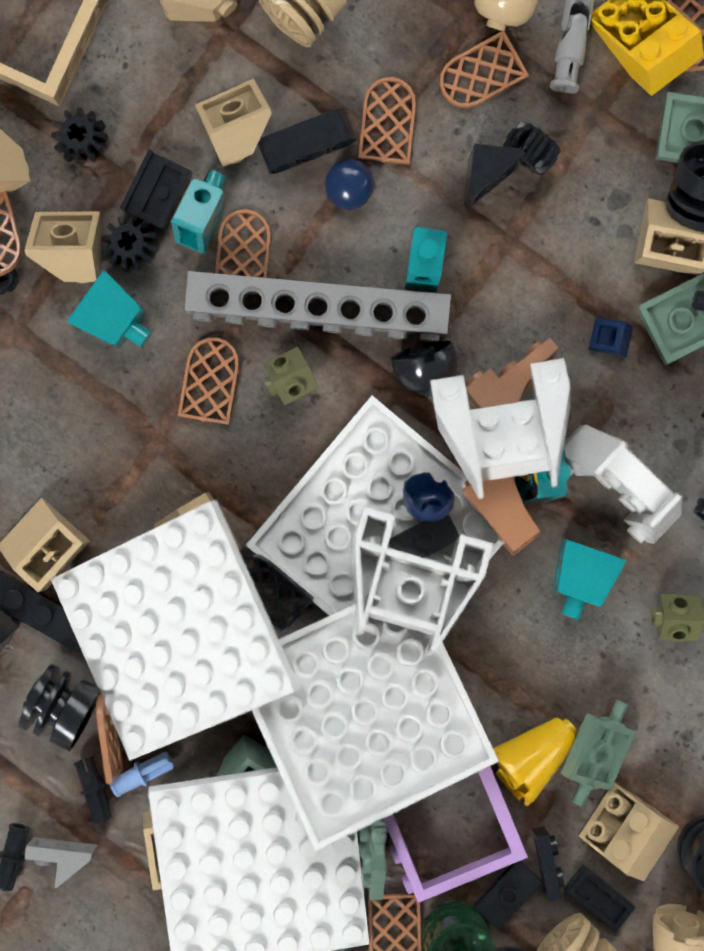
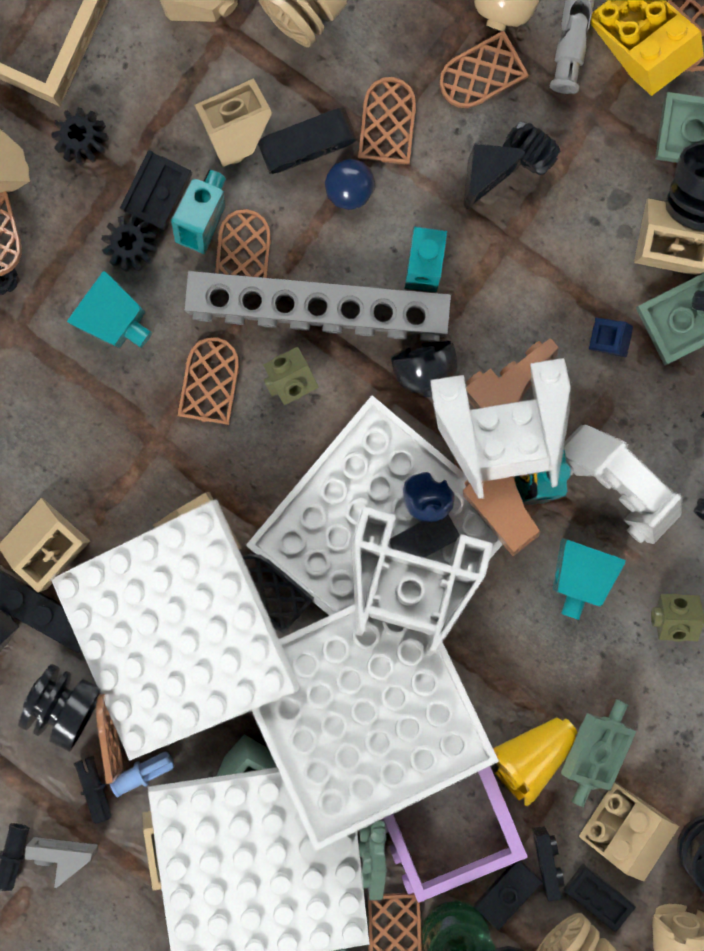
(67, 244): tan slope -> none

